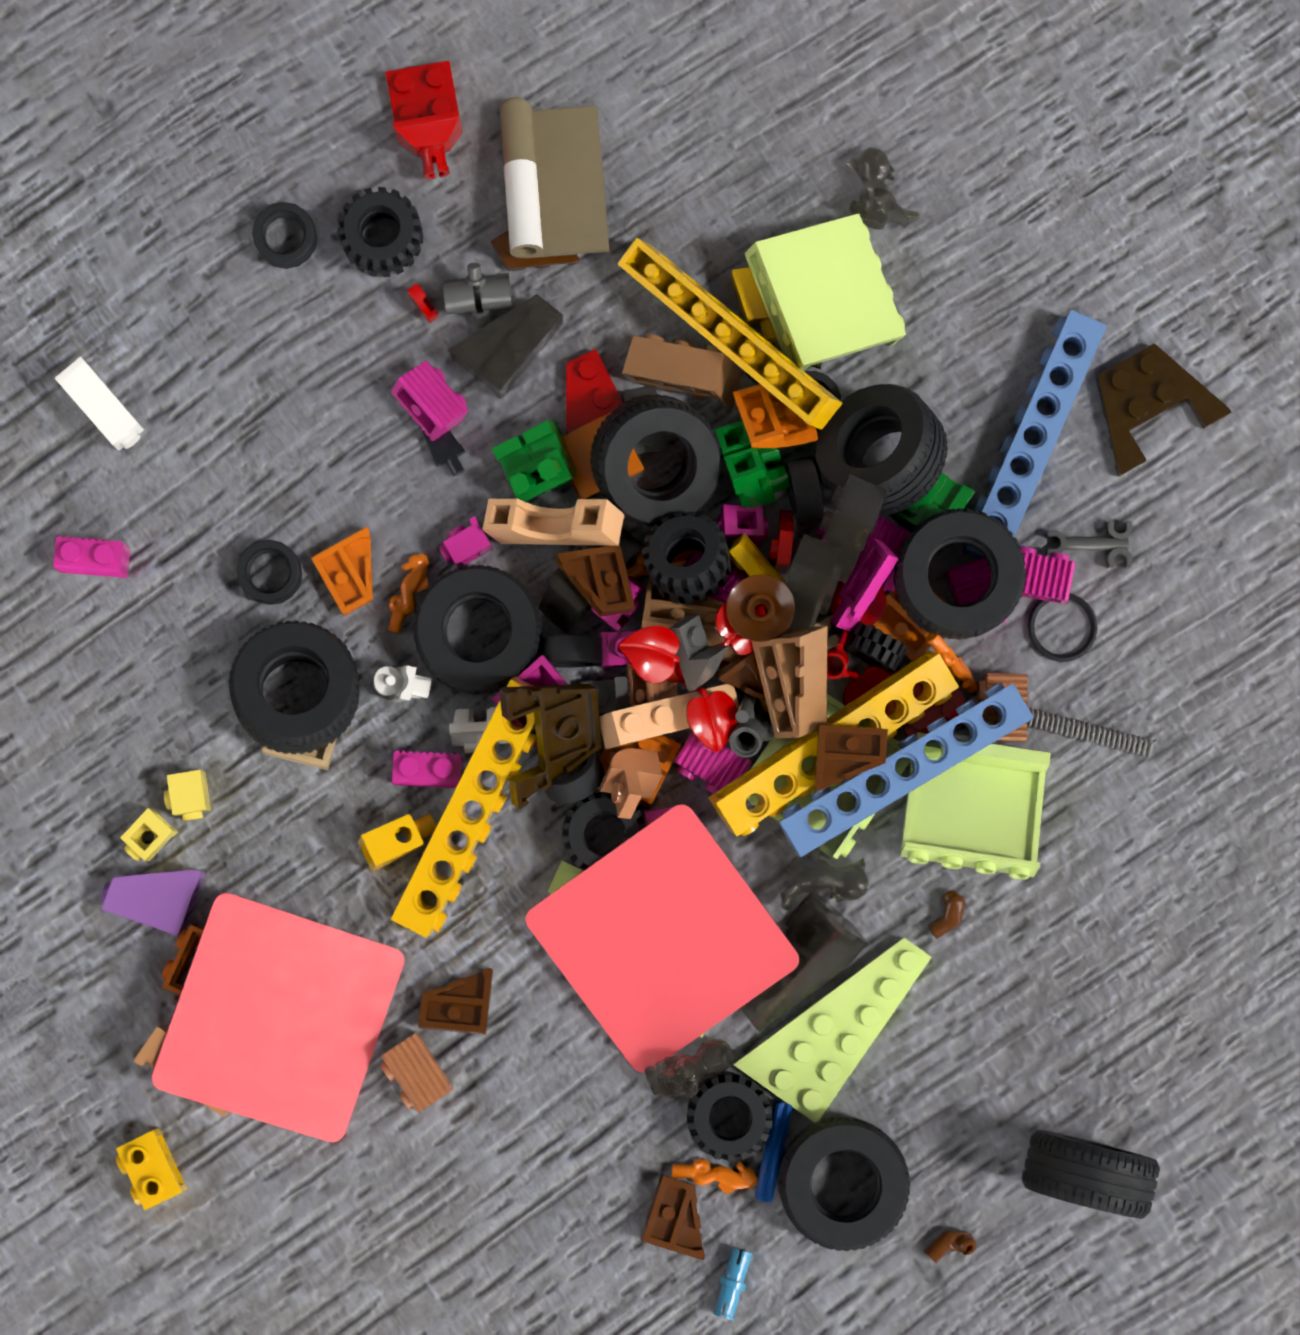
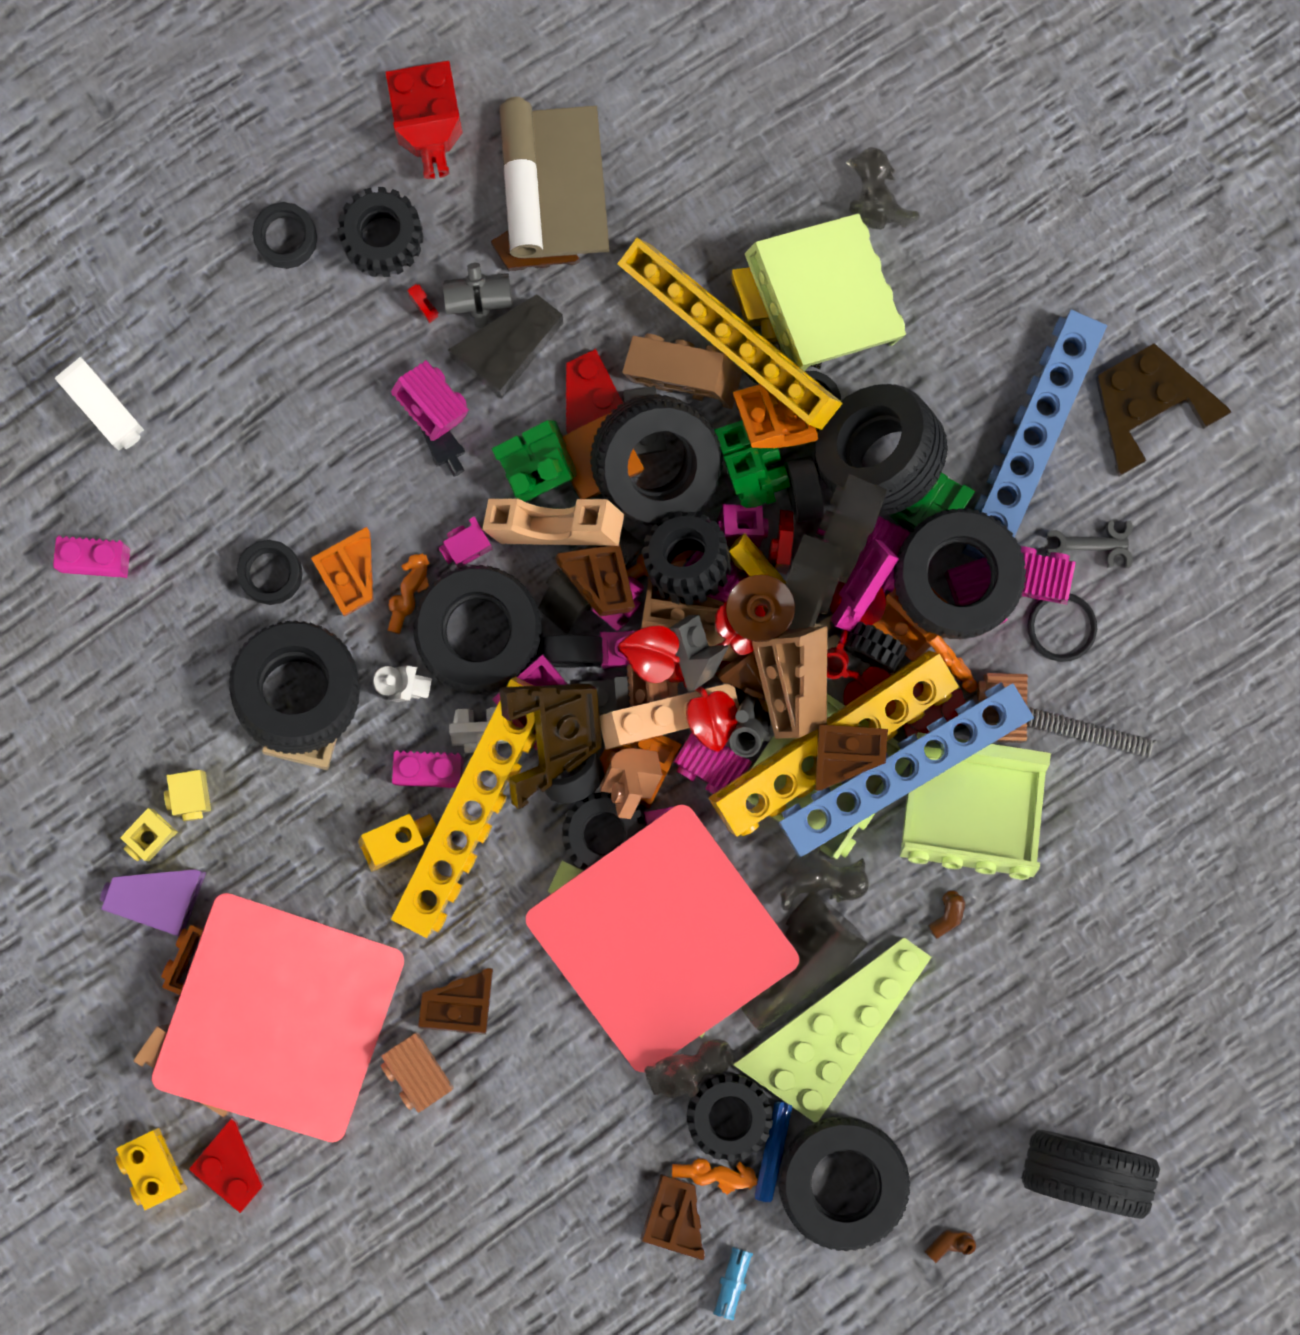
(229, 1168): none -> red wing

